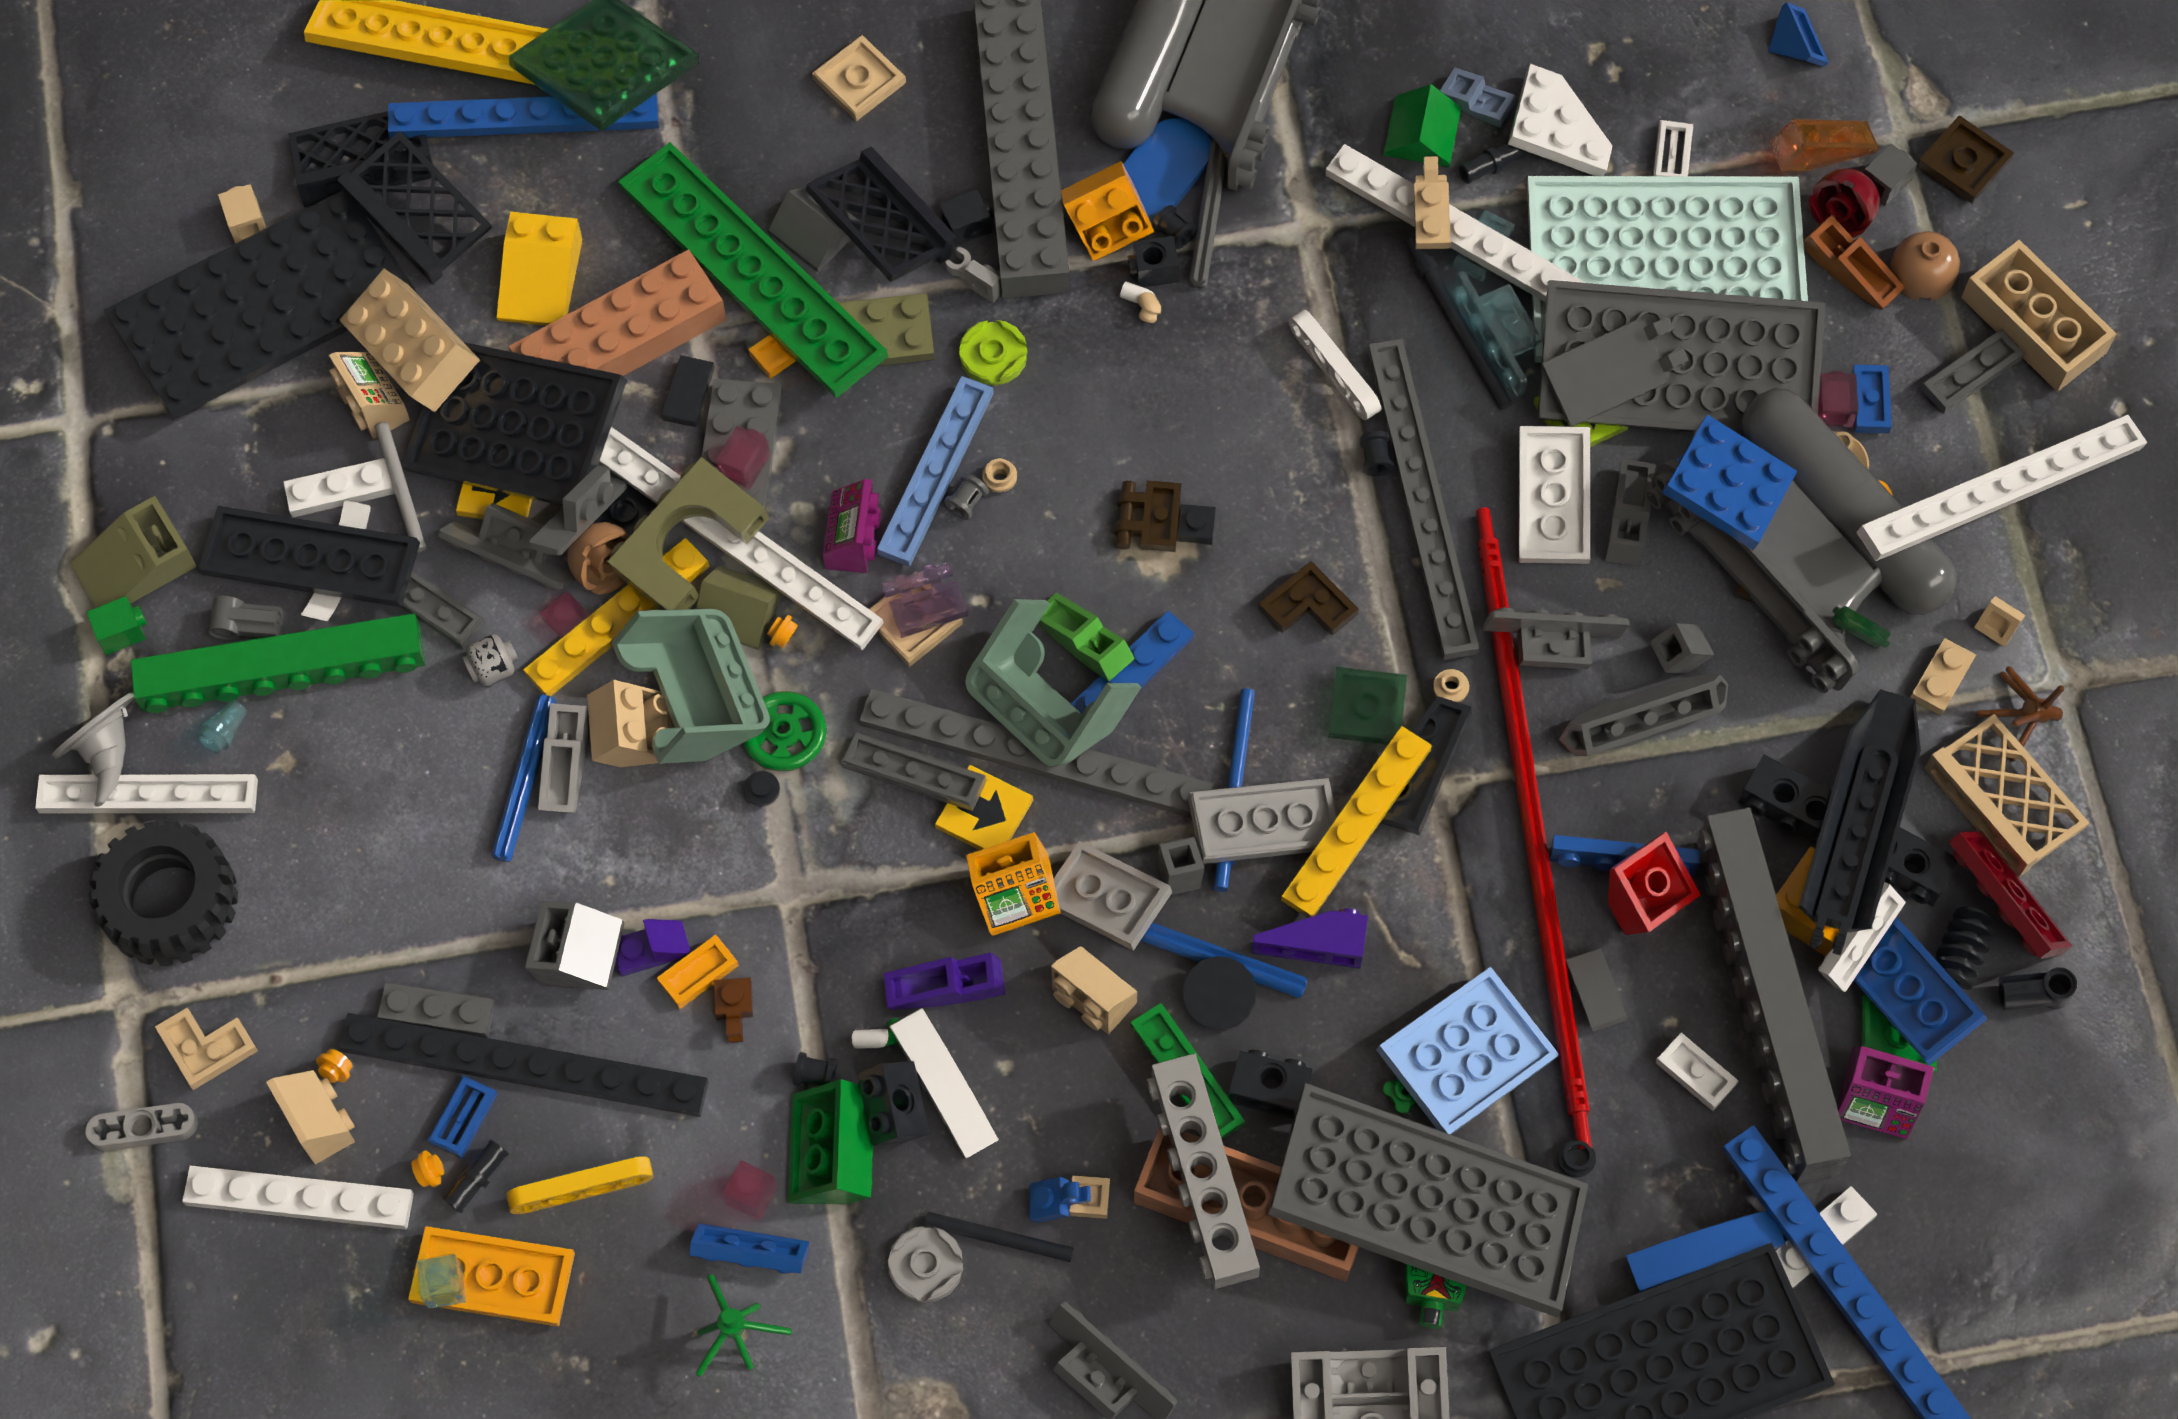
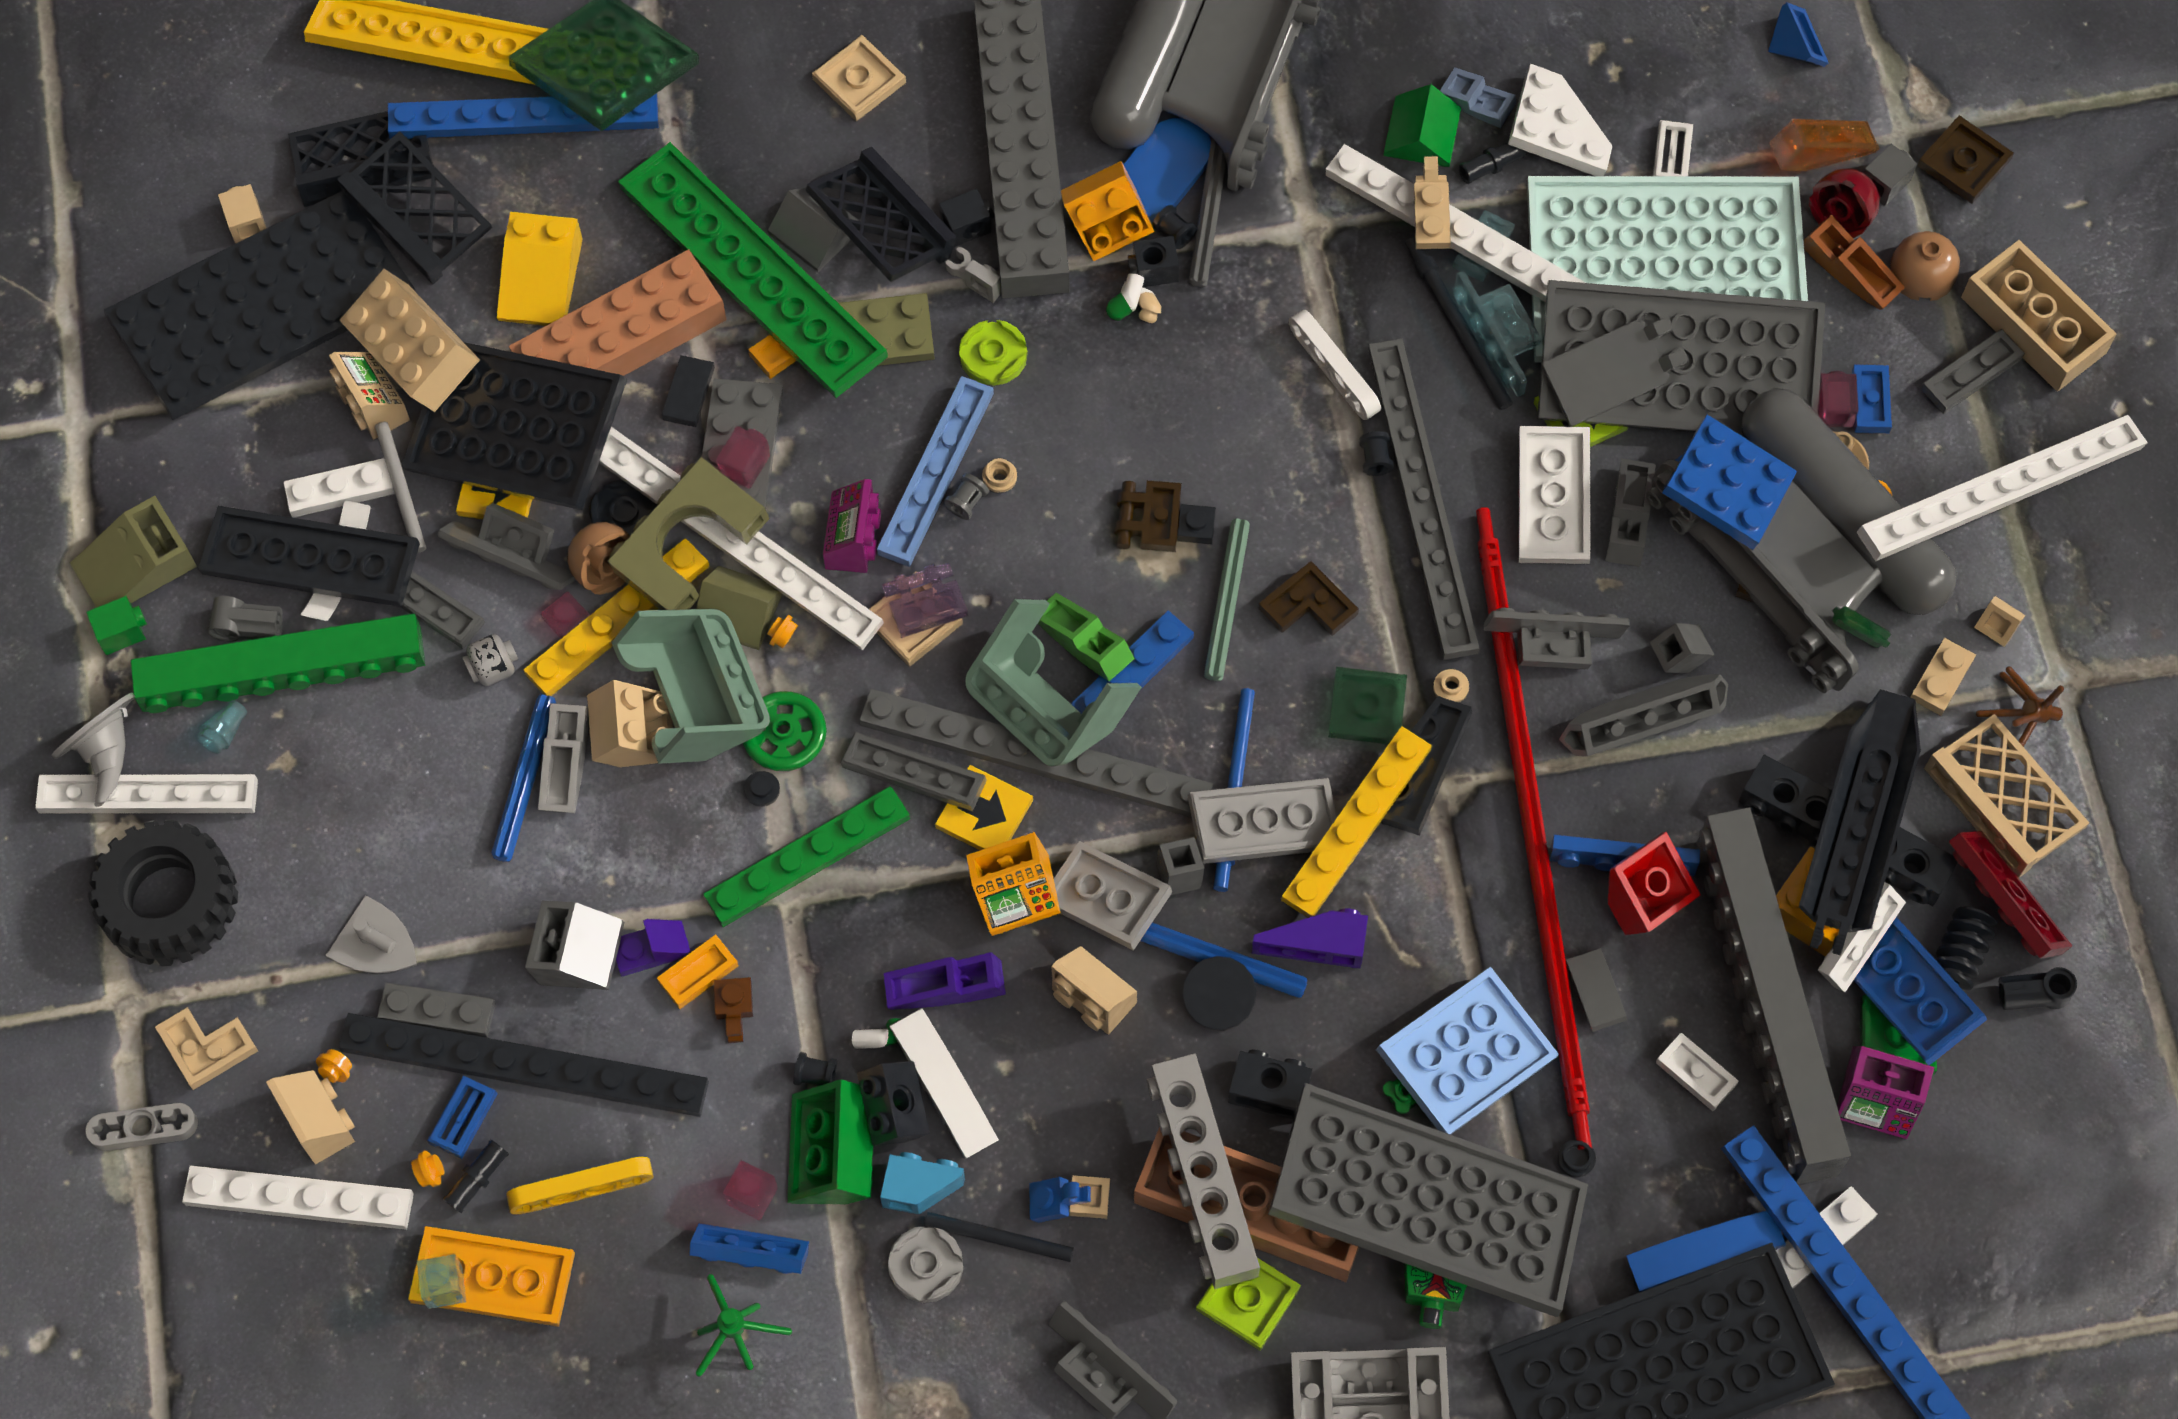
(373, 941): none -> light grey shield
(579, 511): dark grey bracket -> none
(806, 856): none -> green plate
(918, 1184): none -> dark azure slope
(1127, 300): none -> arm
(1167, 1042): green plate -> none
(1226, 600): none -> sand green axle
(1251, 1306): none -> lime tile

